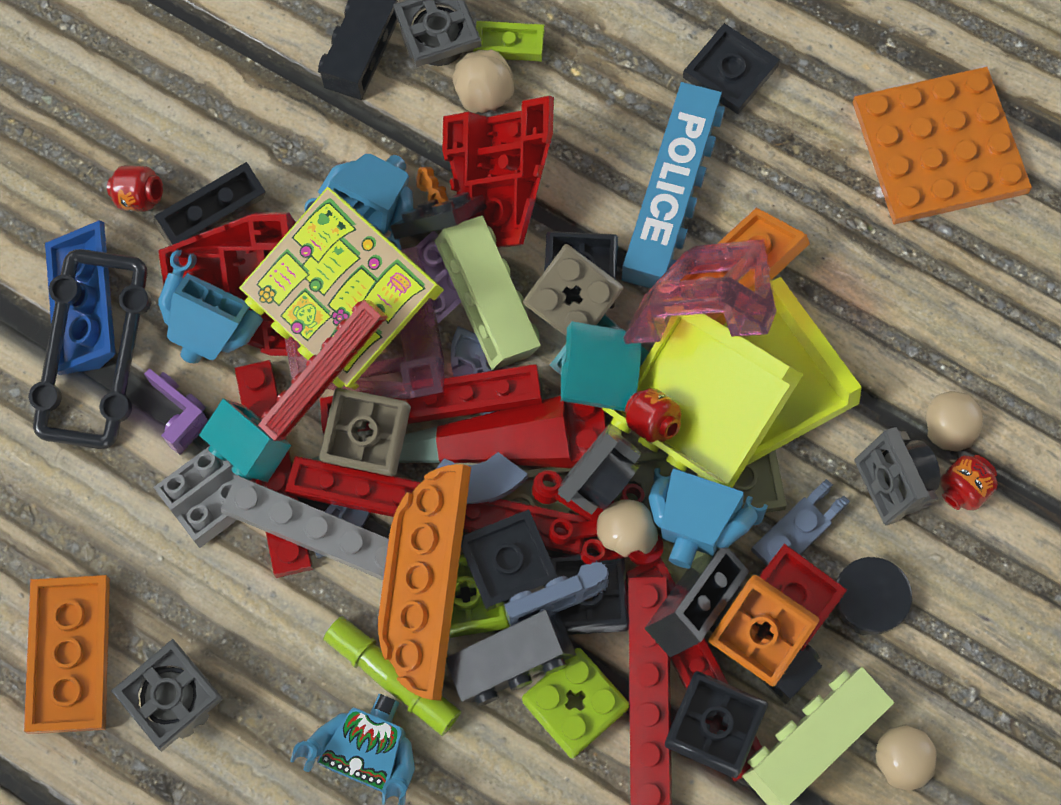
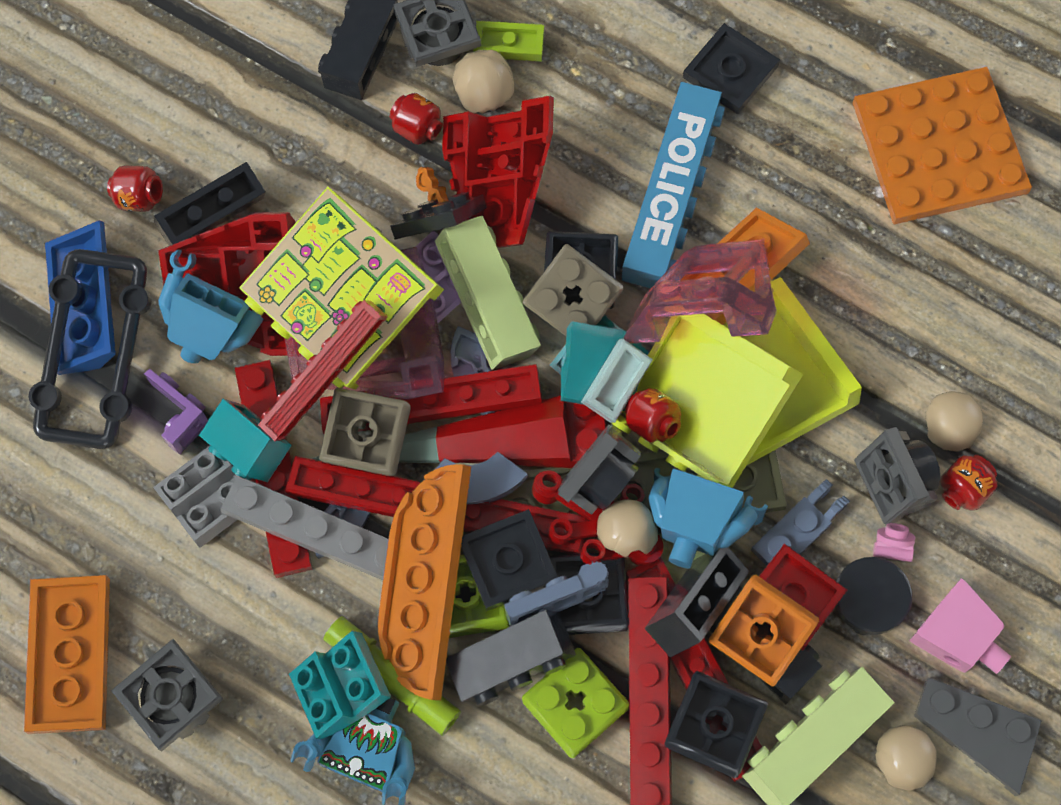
(339, 685): none -> teal slope
(373, 189): dark azure torso -> none
(416, 118): none -> red head
(616, 380): none -> light aqua tile
(894, 543): none -> bright pink plate
(963, 631): none -> bright pink torso
(985, 731): none -> dark grey wing

